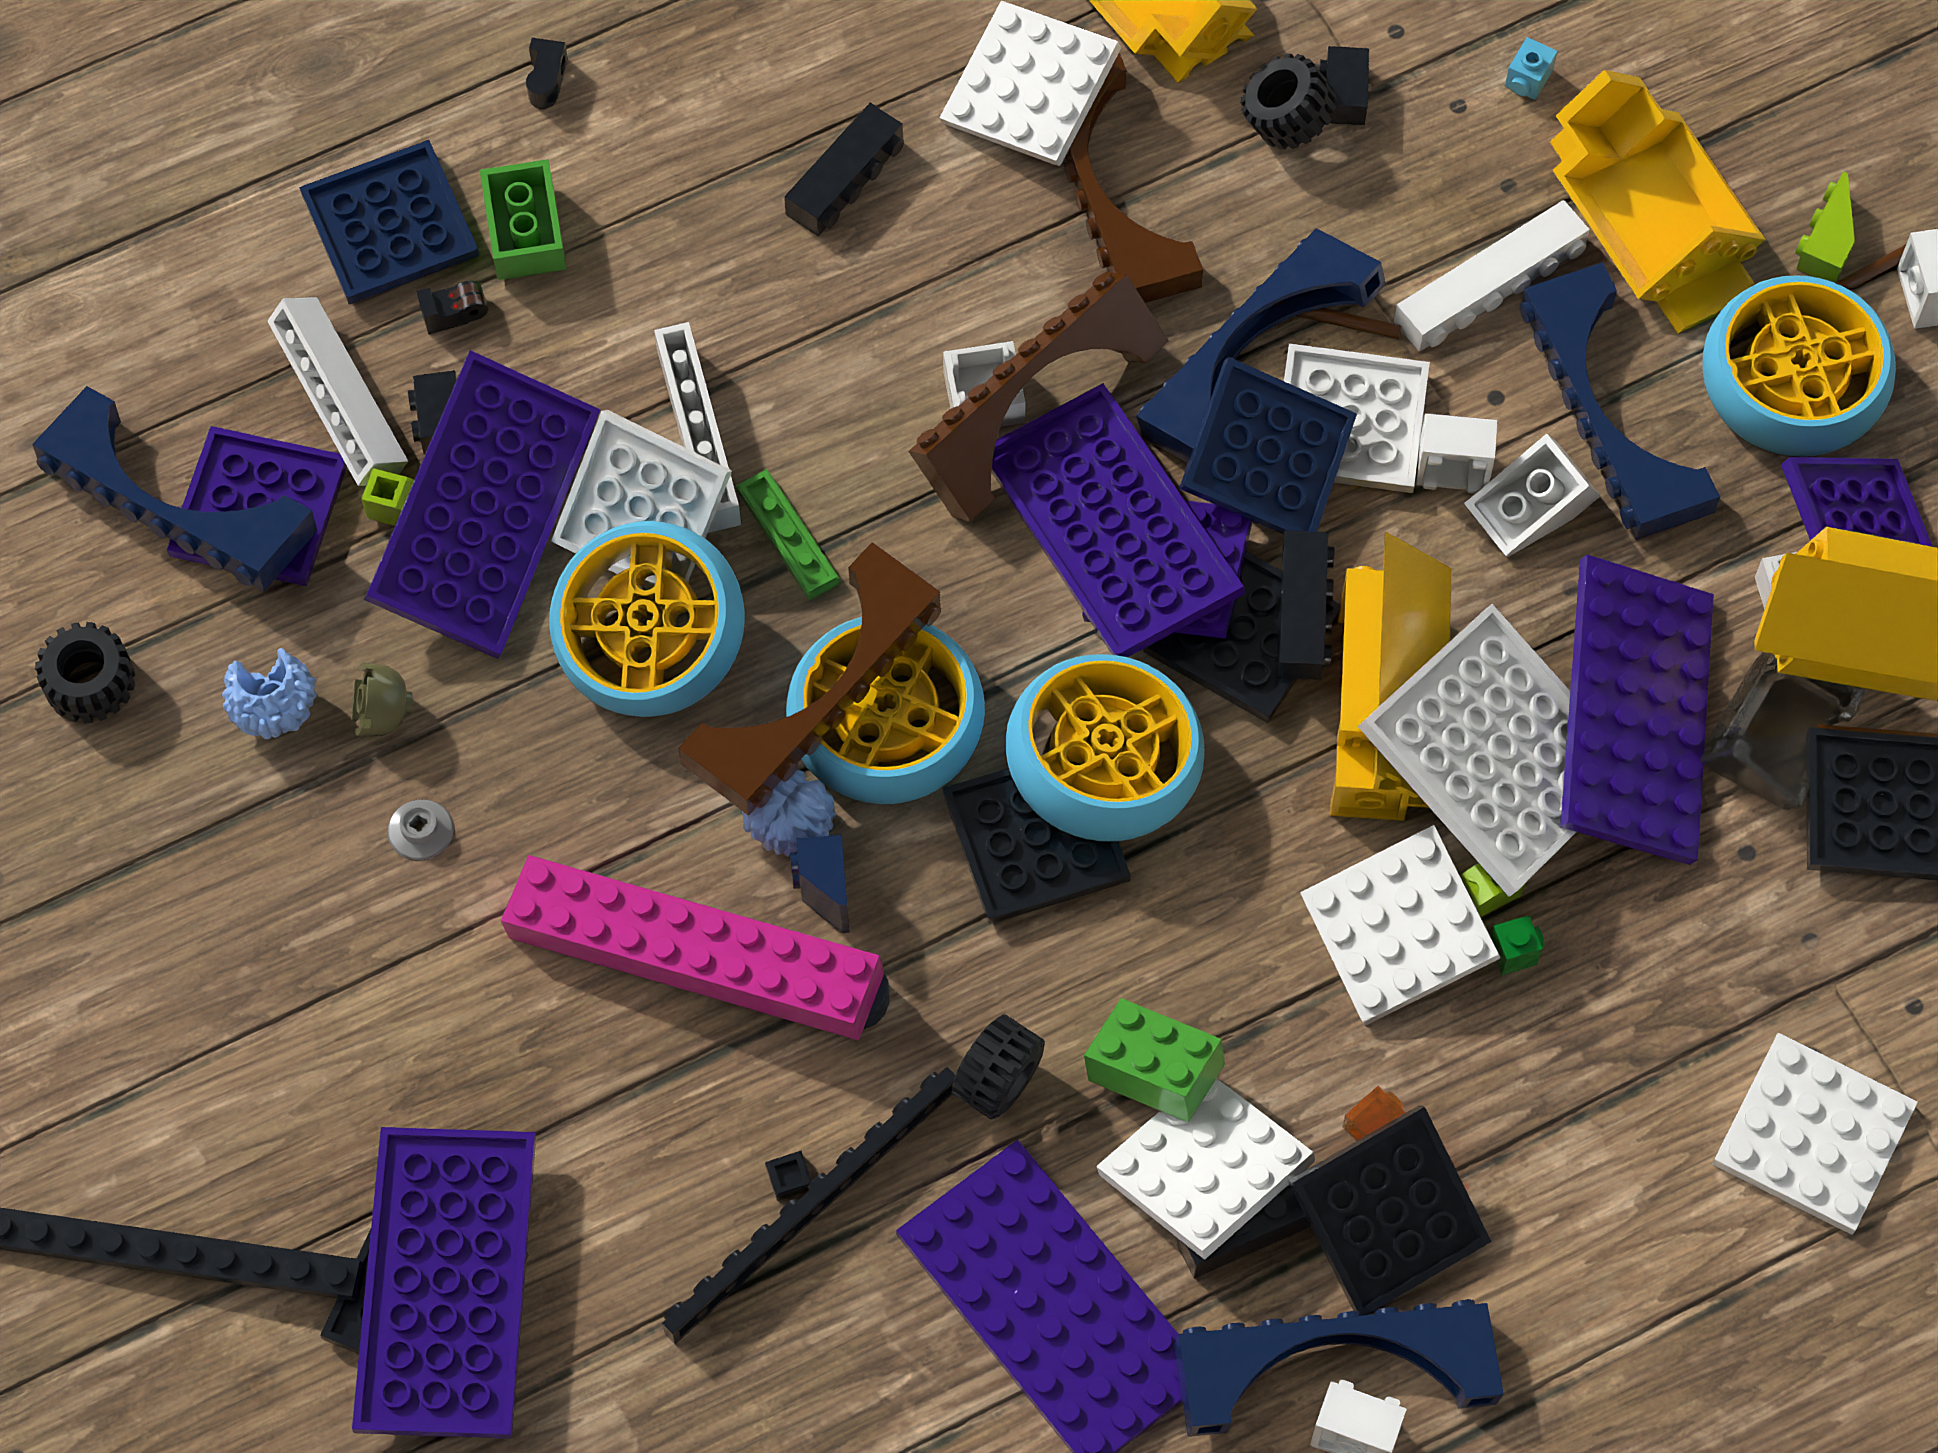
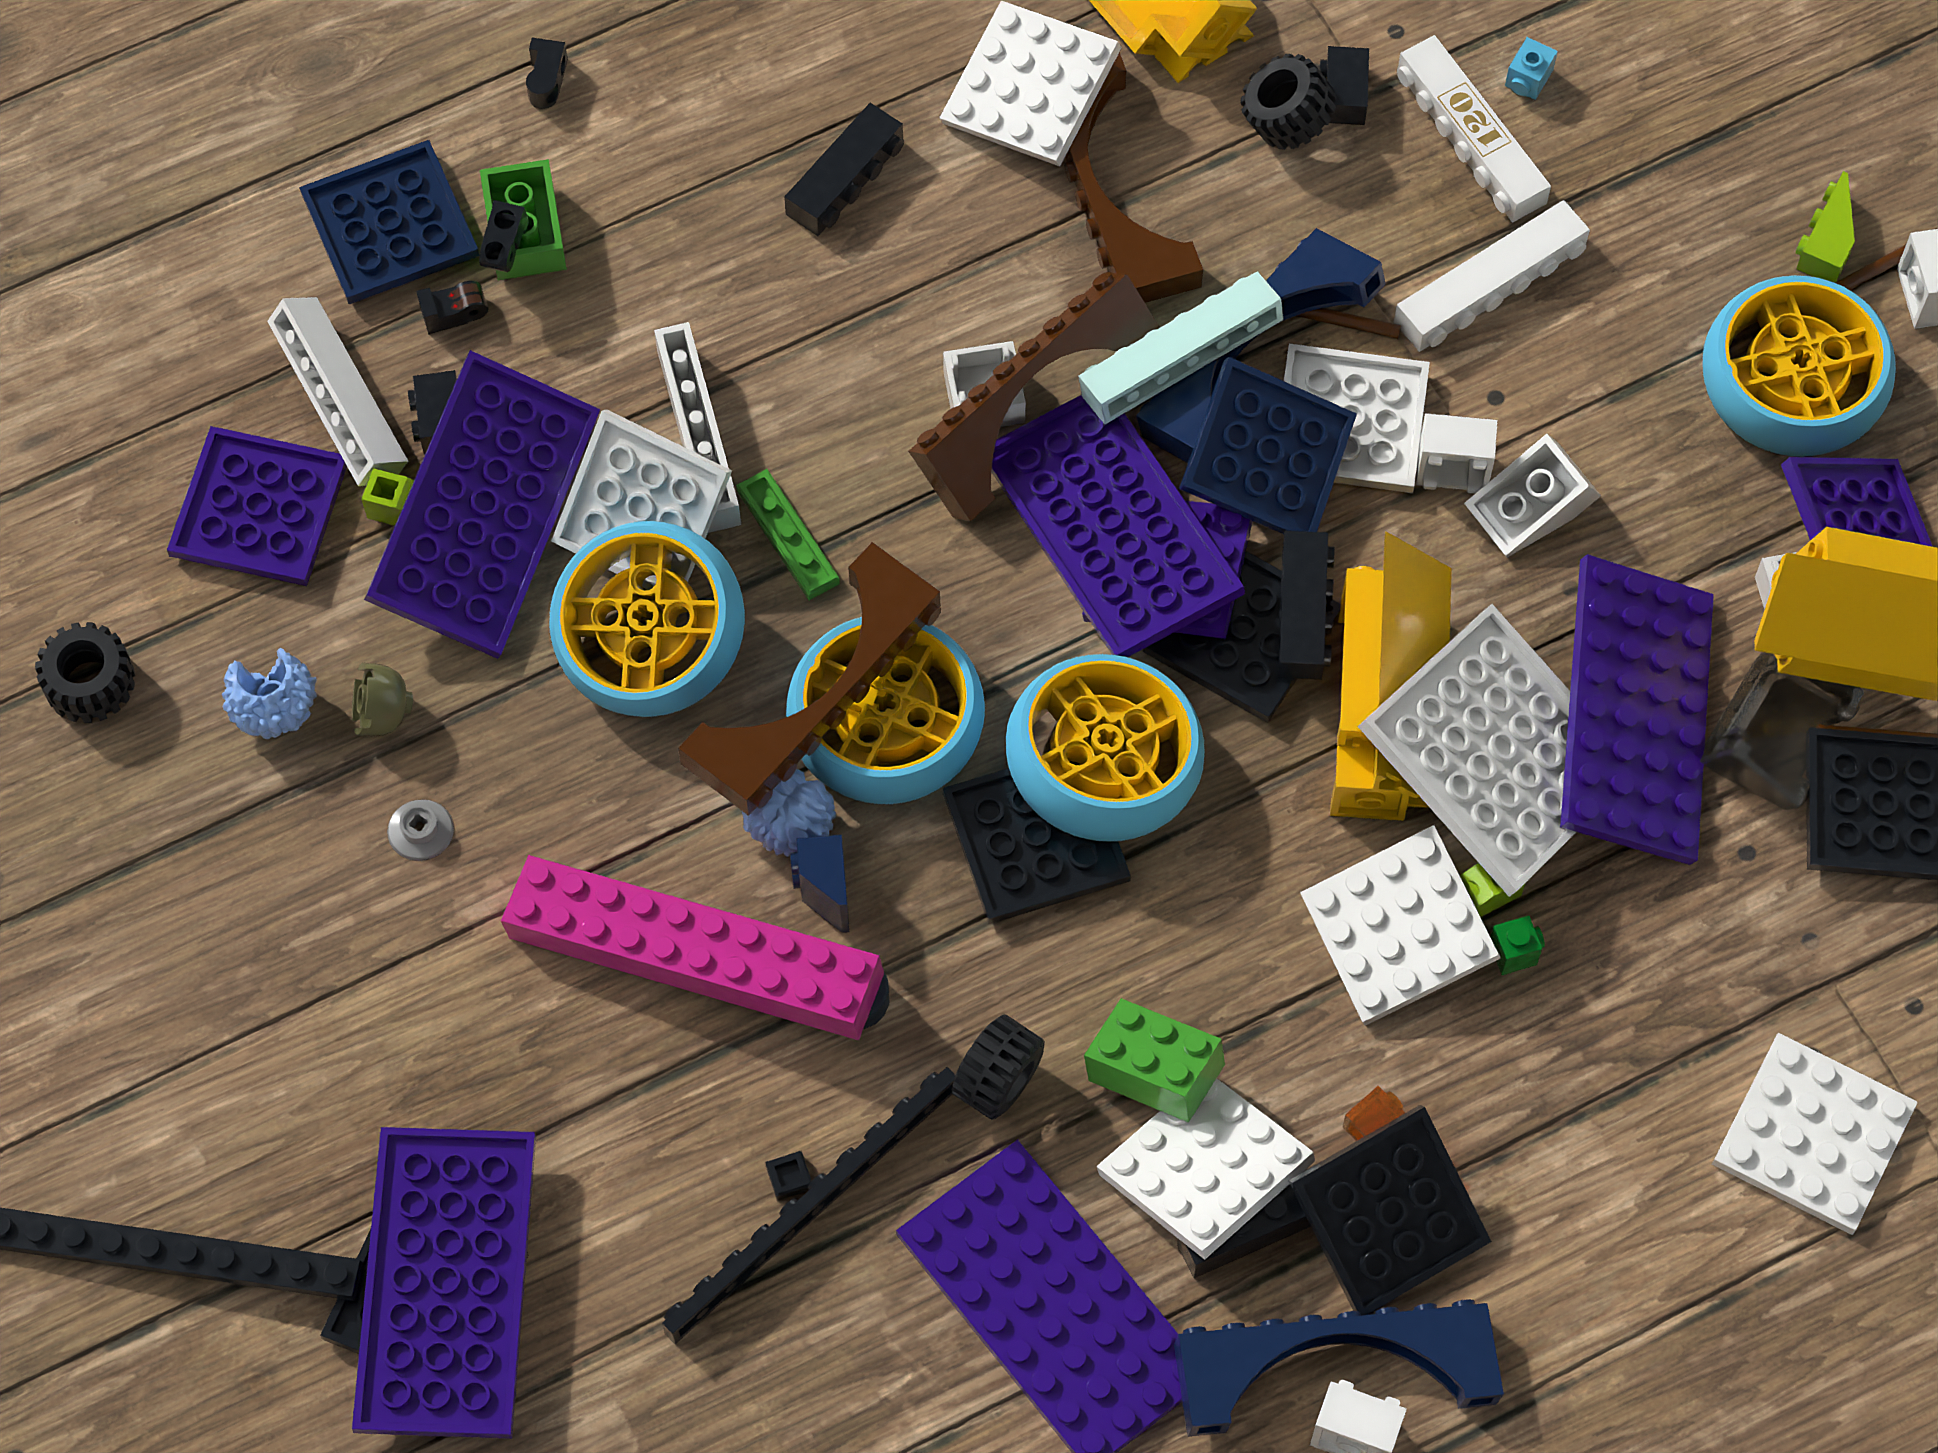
(247, 542): dark blue arch -> none
(503, 236): none -> black leg
(1180, 347): none -> light aqua brick
(1473, 129): none -> white brick
(1647, 488): dark blue arch -> none
(1654, 199): yellow panel -> none

